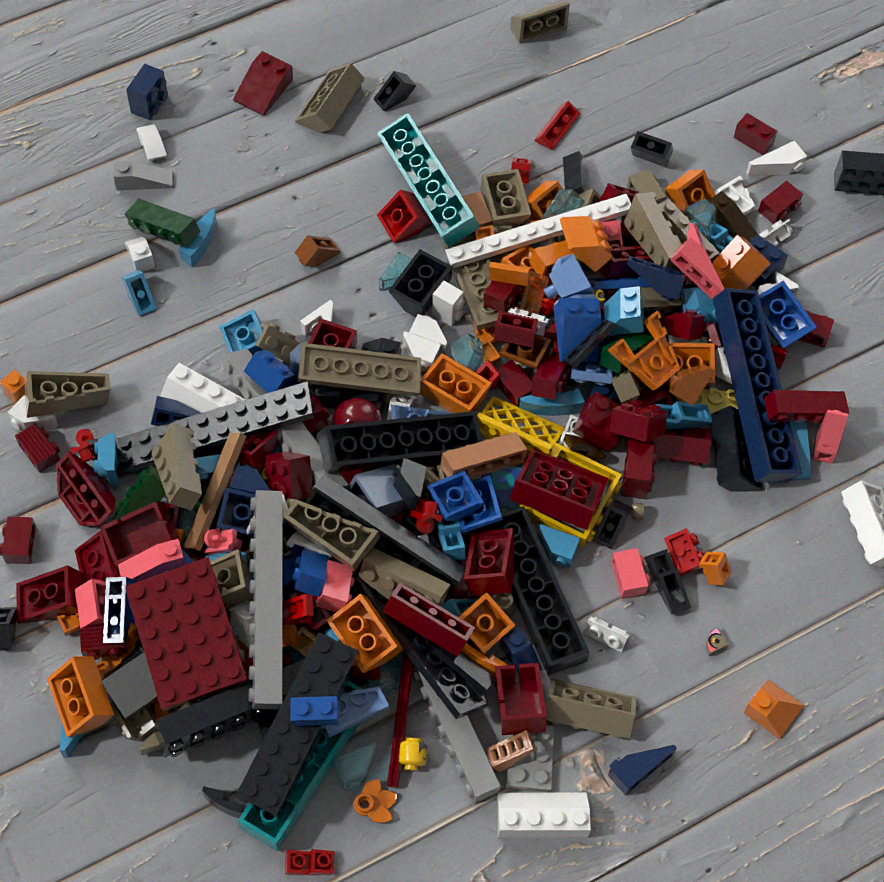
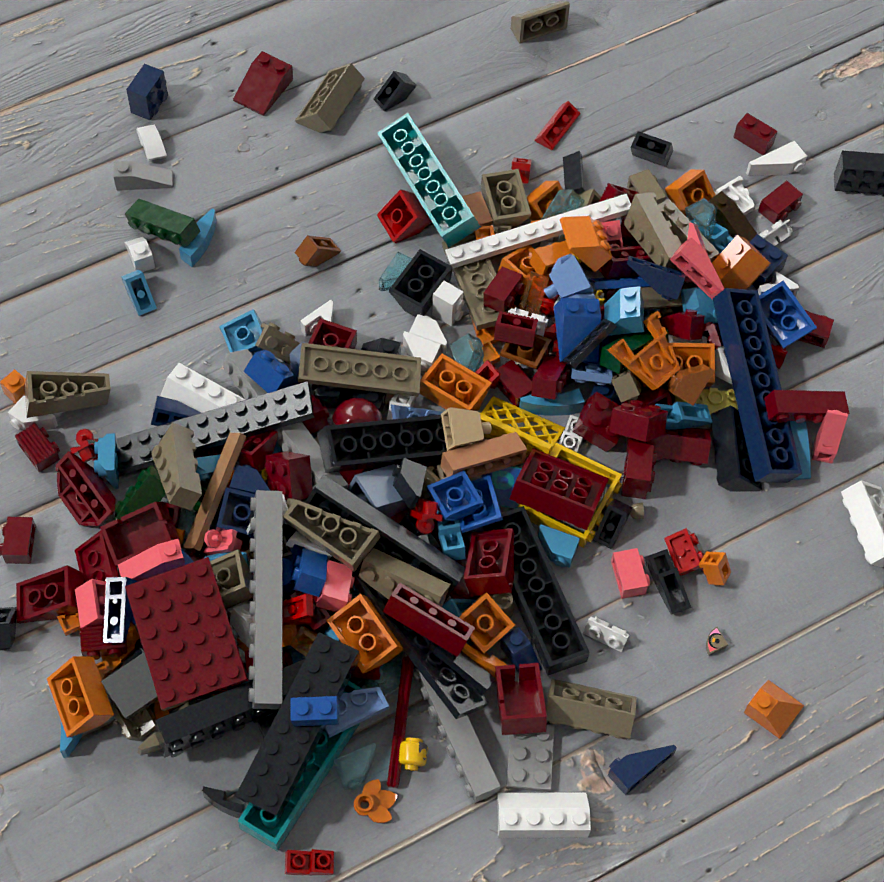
(463, 427): none -> tan torso
(497, 756): nougat slope -> none
(509, 273): orange tile -> none
(580, 444): dark brown slope -> none

